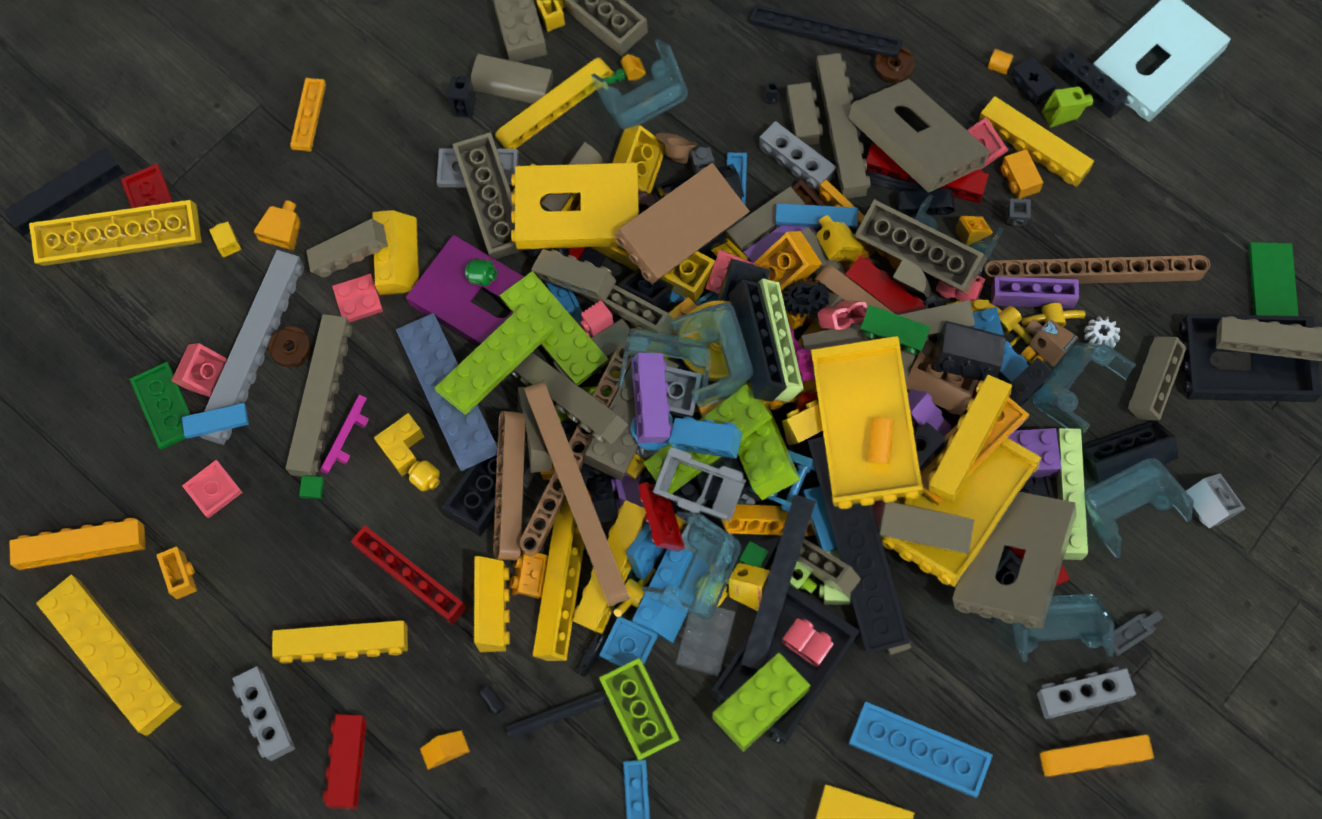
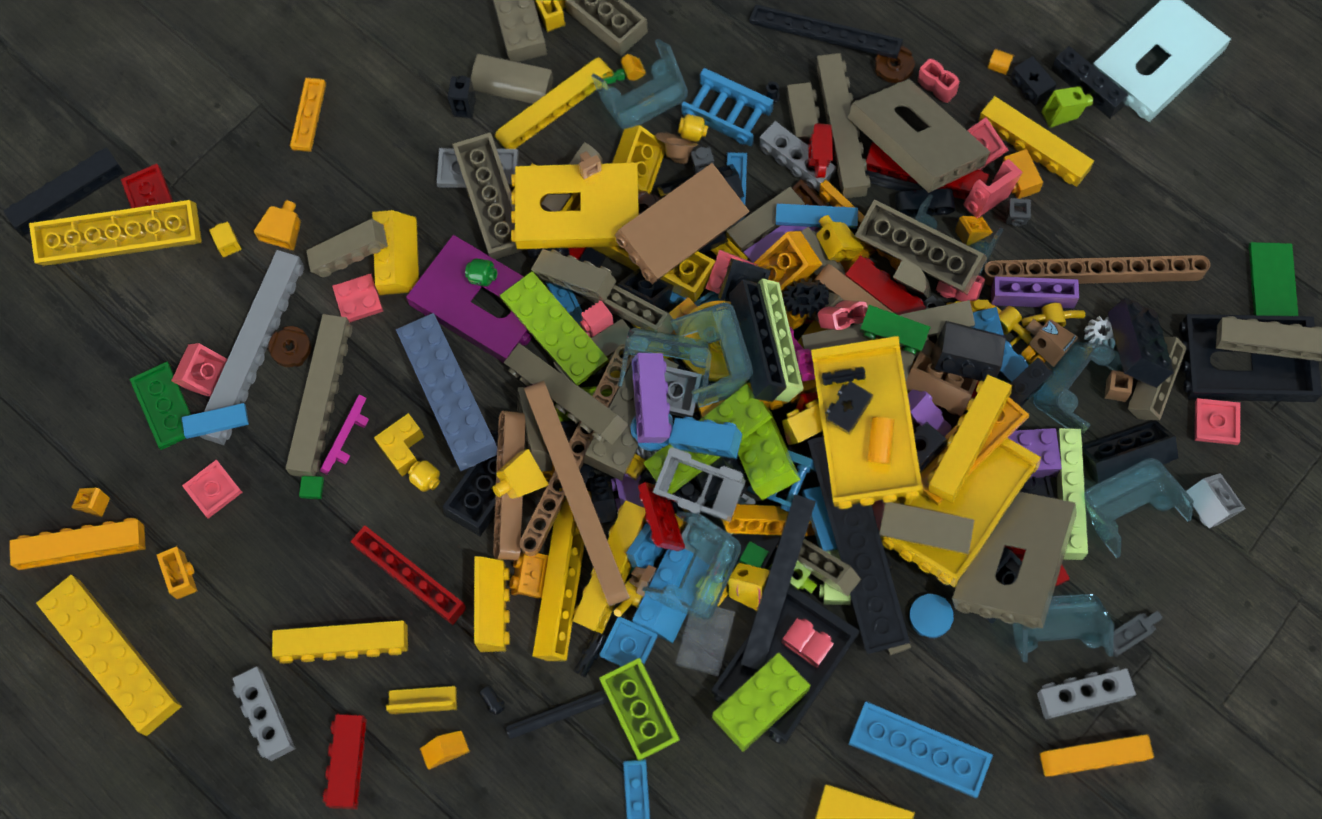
(91, 501): none -> light orange slope
(422, 700): none -> yellow panel
(494, 359): lime plate -> none
(519, 476): none -> yellow torso
(589, 165): none -> medium nougat tile
(642, 578): none -> medium nougat tile
(692, 128): none -> yellow head
(733, 90): none -> dark azure fence
(820, 149): none -> red piece
(844, 375): none -> black axle
(860, 400): none -> black brick
(931, 615): none -> dark azure tile
(940, 81): none -> coral brick
(985, 197): none -> coral panel
(1118, 386): none -> medium nougat brick
(1140, 342): none -> black brick
(1217, 421): none -> coral plate

